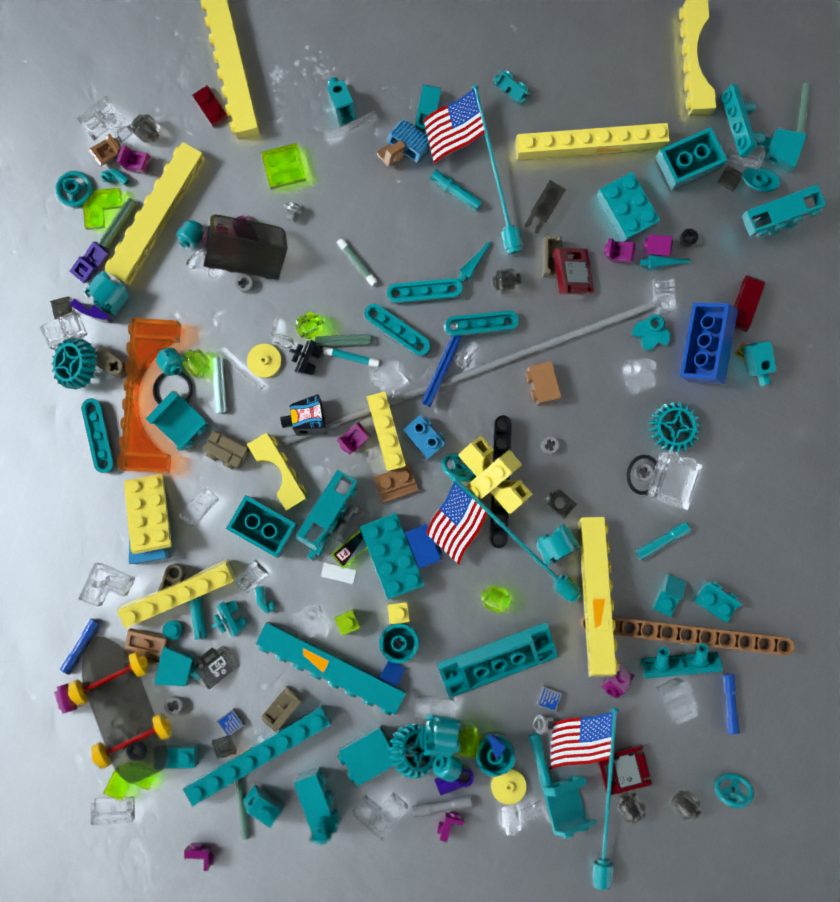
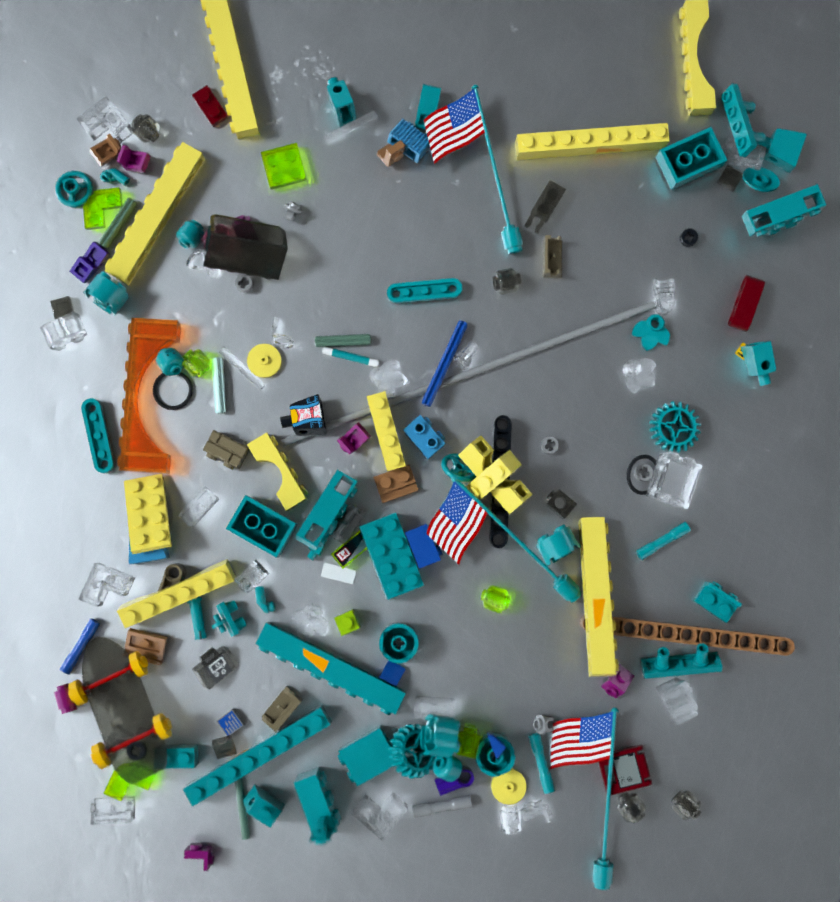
(74, 363): teal gear -> none
(94, 313): dark purple slope -> none
(108, 362): dark tan piece -> none
(171, 700): light grey bush -> none
(172, 630): teal plate -> none
(175, 668): teal torso -> none
(178, 420): teal panel -> none
(303, 365): black hips -> none
(309, 325): clear neon green head -> none
(357, 262): sand green bar -> none
(397, 329): teal plate -> none
(398, 612): light yellow brick -> none
(444, 827): magenta bracket -> none
(452, 187): teal pin -> none
(468, 269): teal piece -> none
(481, 323): teal plate -> none
(497, 660): teal slope -> none
(517, 91): teal hinge -> none
(543, 383): medium nougat brick -> none
(549, 699): tile -> none
(566, 807): teal panel -> none
(573, 274): dark red container -> none
(620, 251): magenta bracket -> none
(627, 207): teal brick -> none
(654, 262): teal piece -> none
(659, 244): magenta brick -> none
(669, 595): teal slope -> none
(709, 343): blue brick -> none
(732, 716): blue piece -> none
(733, 794): teal piece -> none
(803, 107): sand green bar -> none

